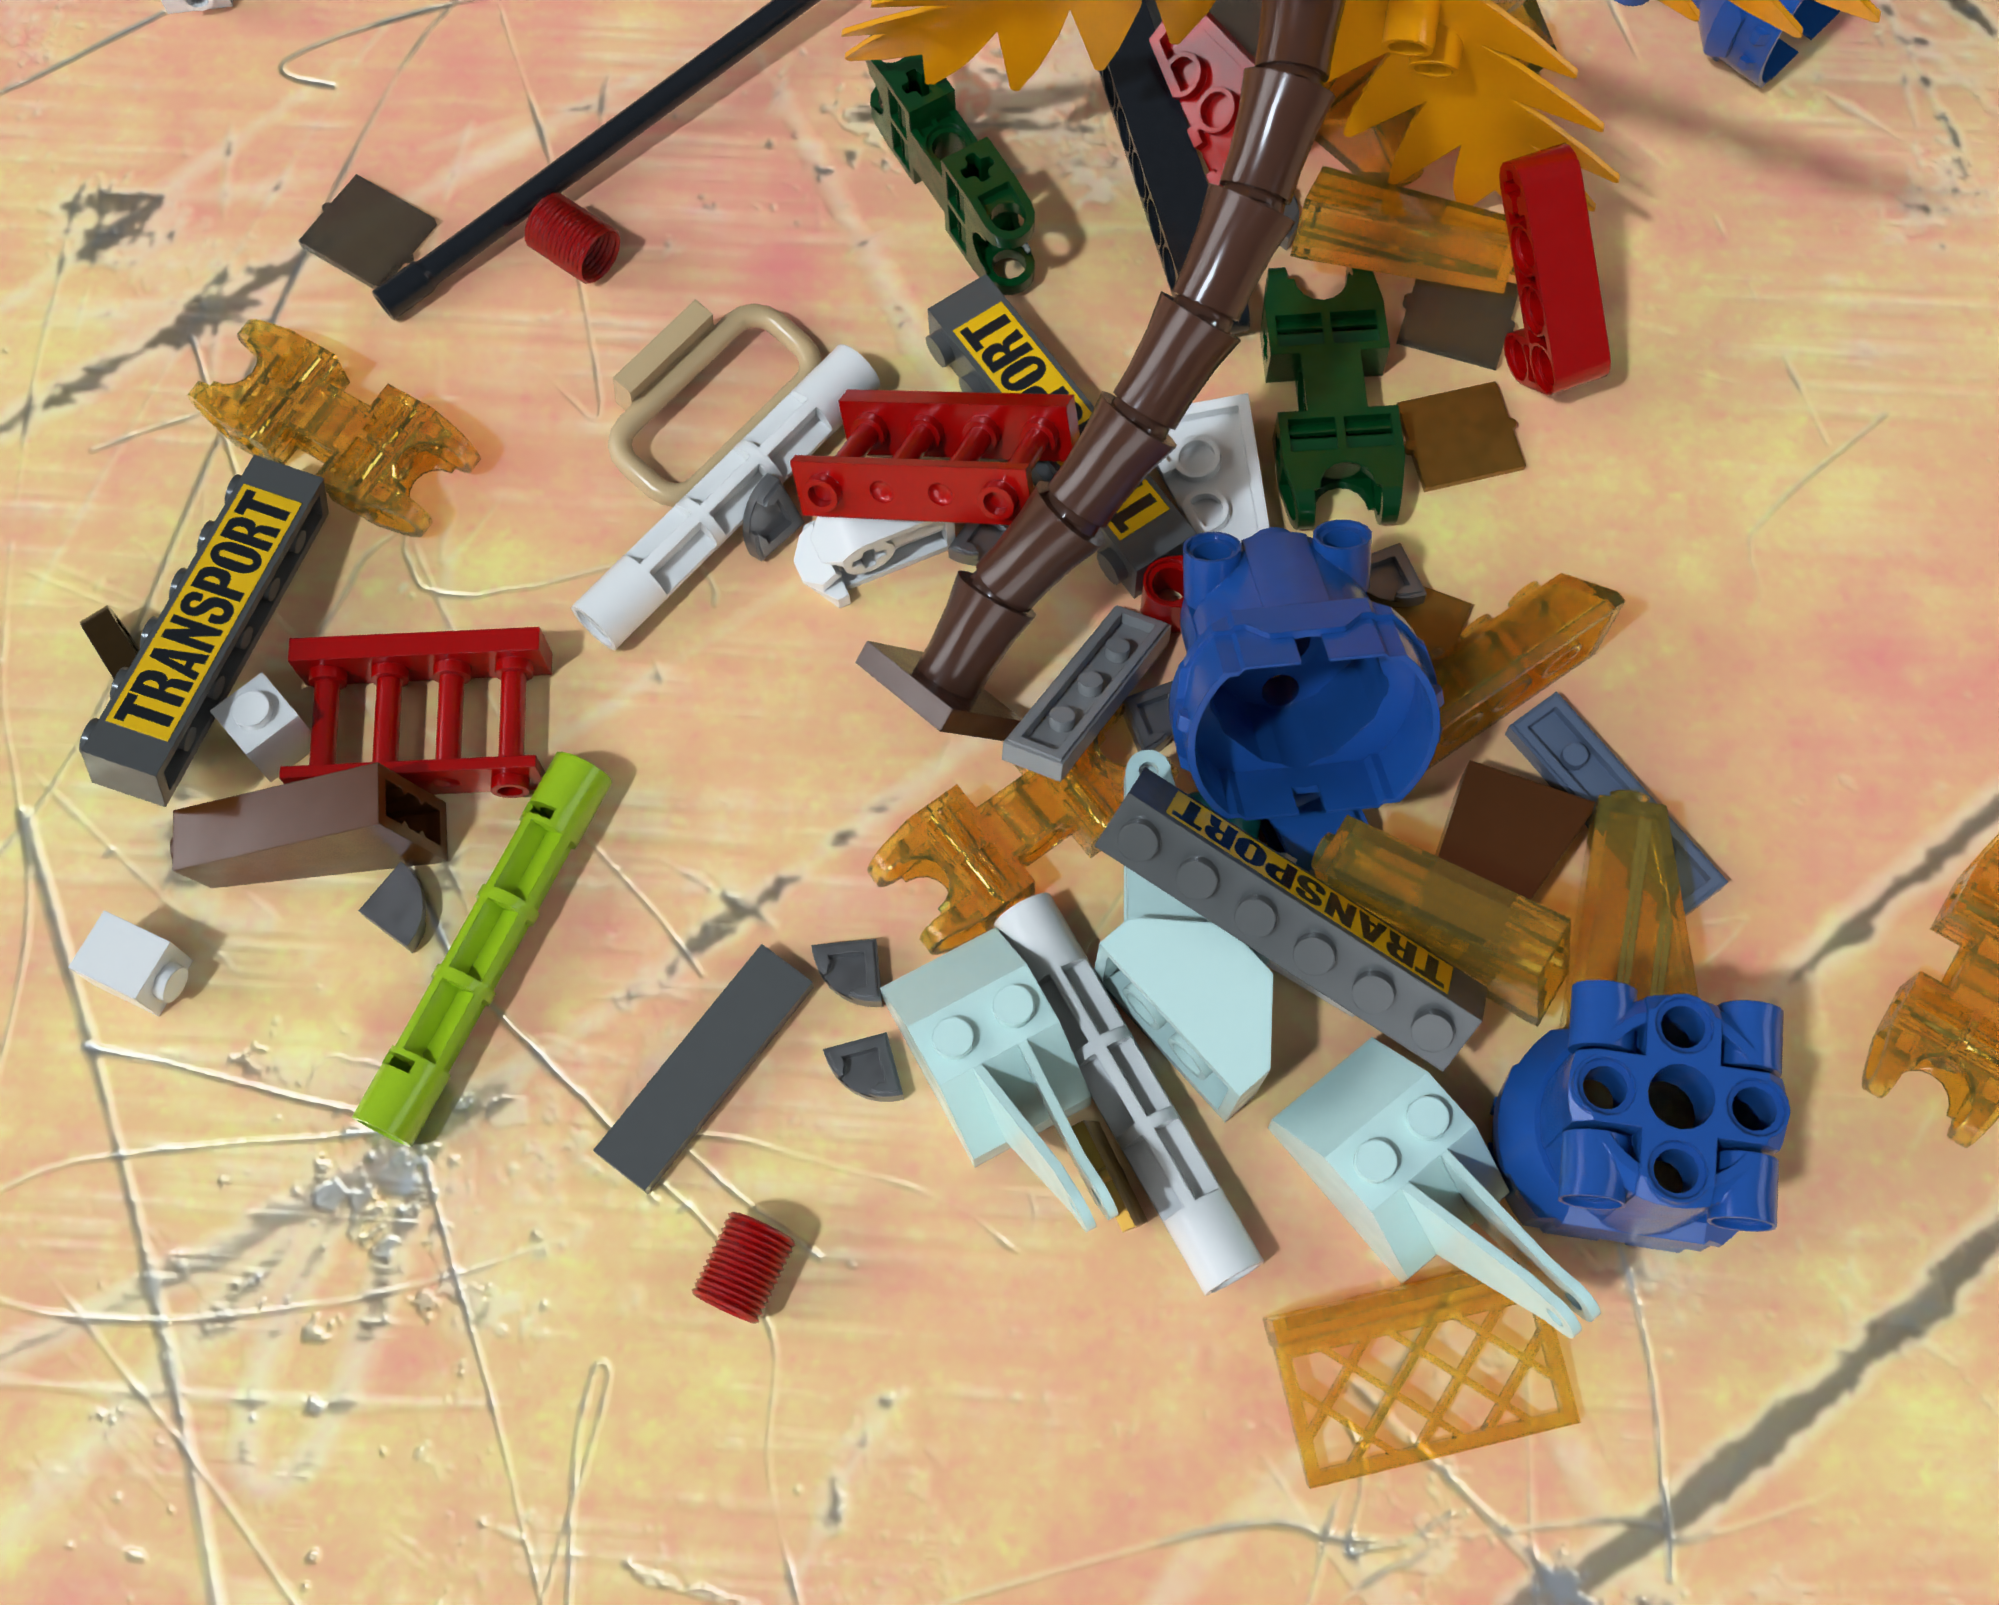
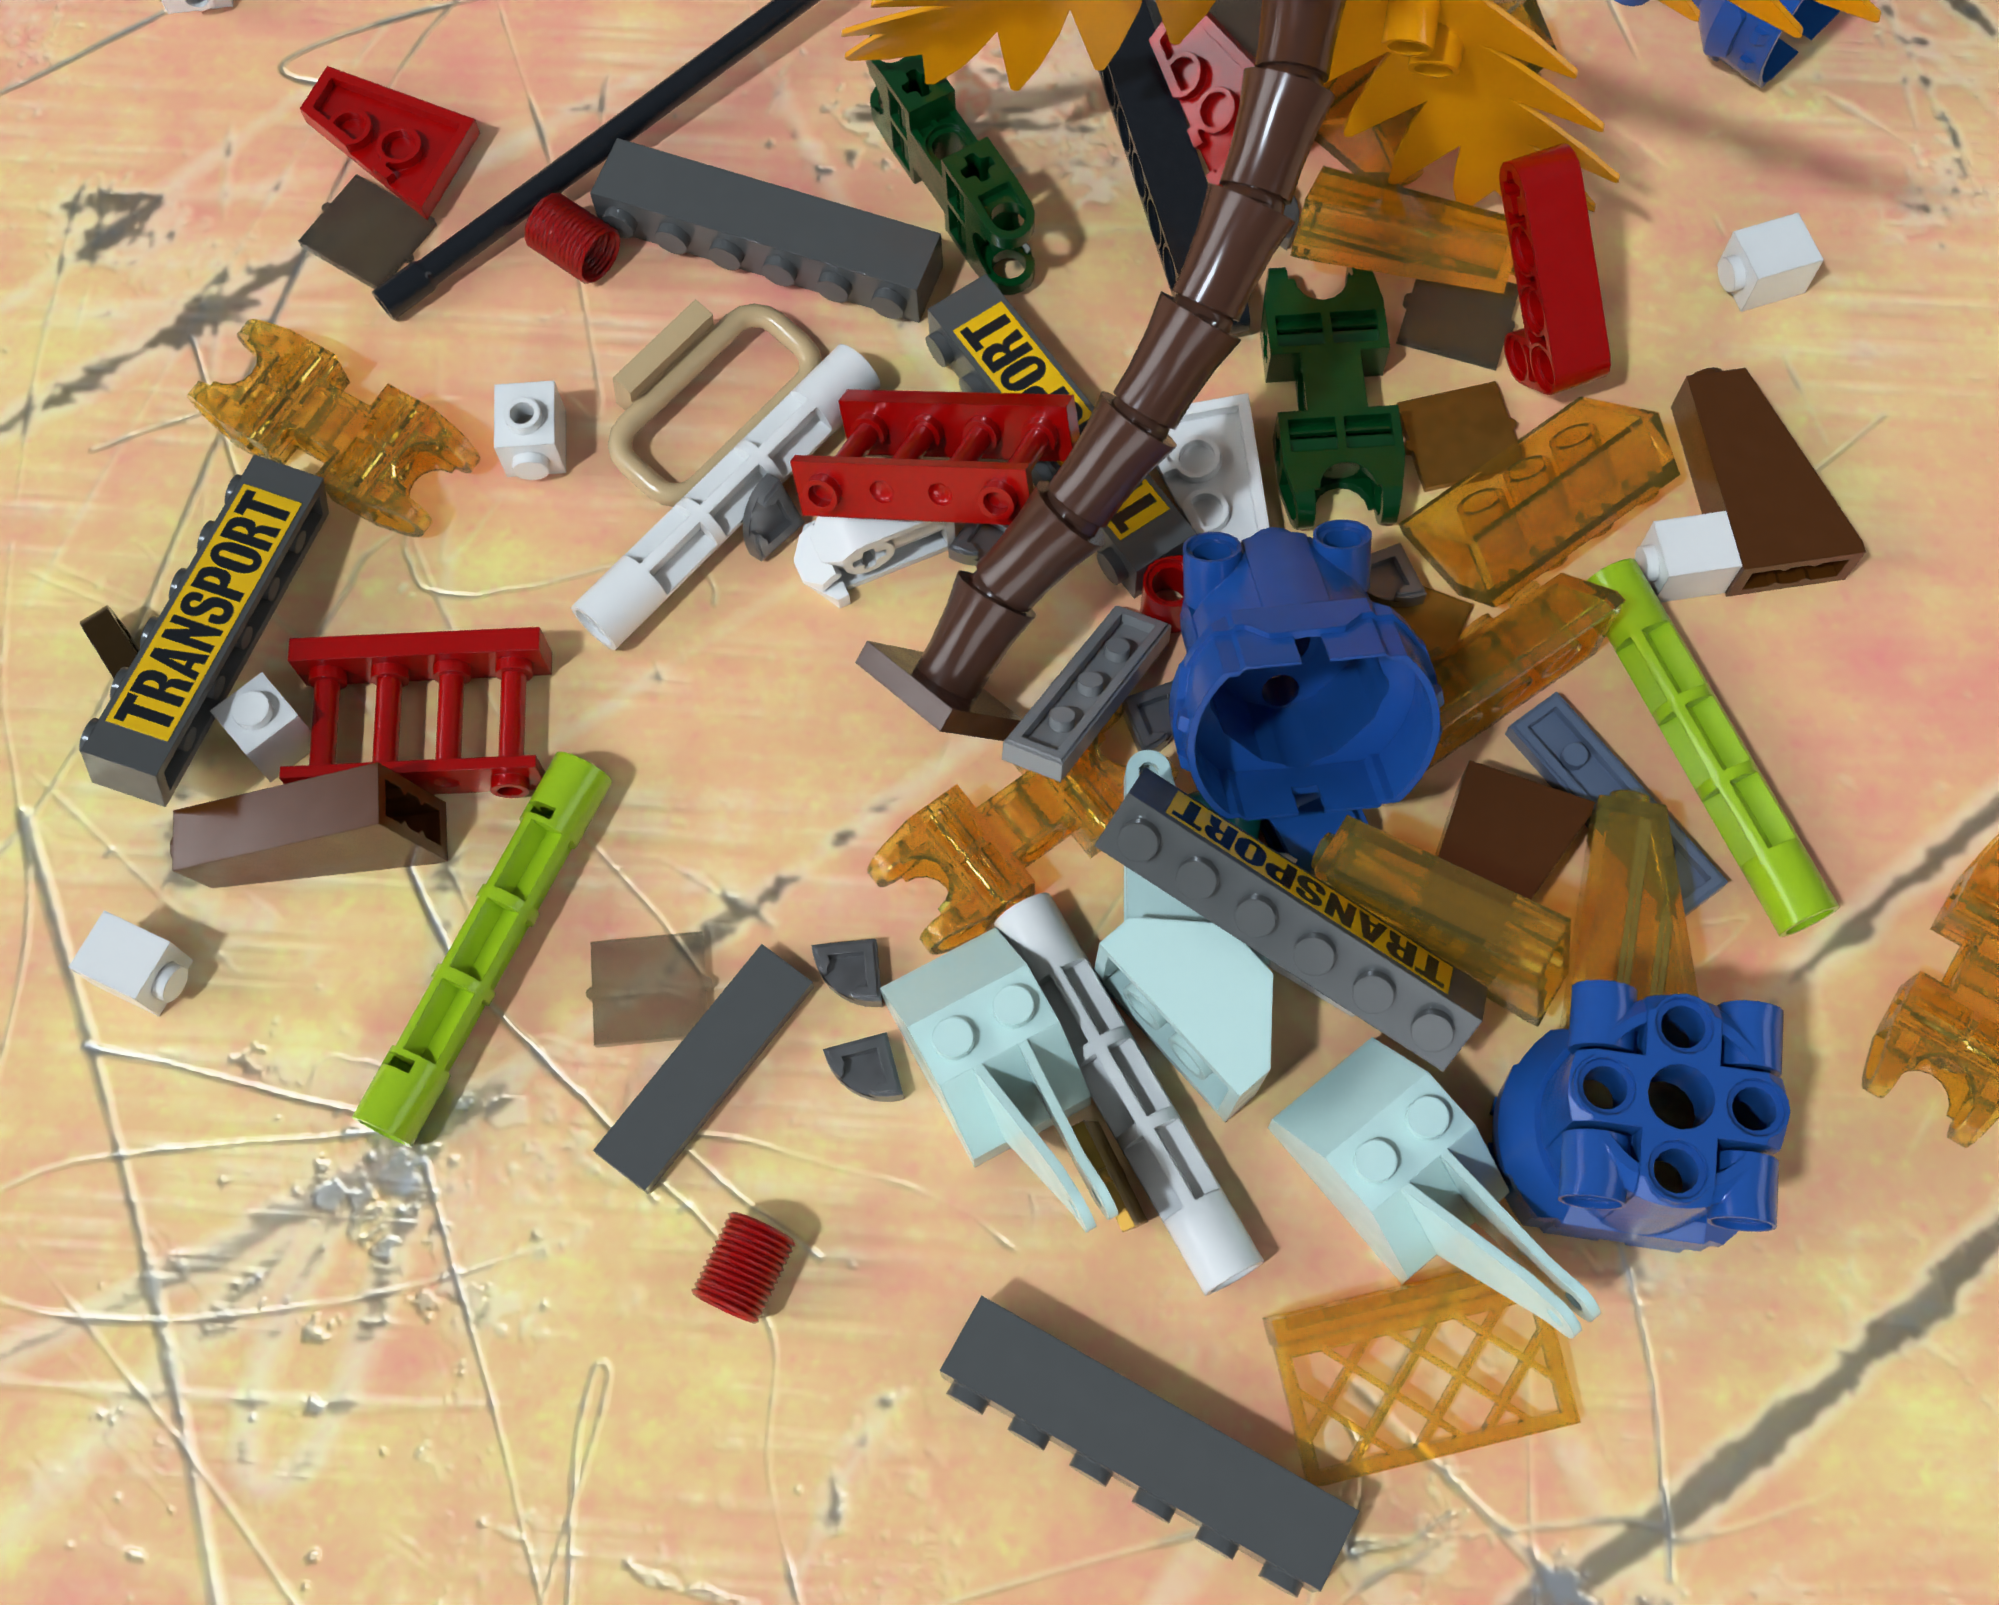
(391, 135): none -> red wing
(399, 907): flat silver tile -> none
(530, 429): none -> white brick
(648, 988): none -> clear smoke piece
(768, 230): none -> dark grey brick
(1149, 1446): none -> dark grey brick
(1571, 486): none -> clear yellow slope
(1689, 556): none -> white brick
(1714, 756): none -> lime piece
(1756, 472): none -> reddish brown slope
(1769, 262): none -> white brick

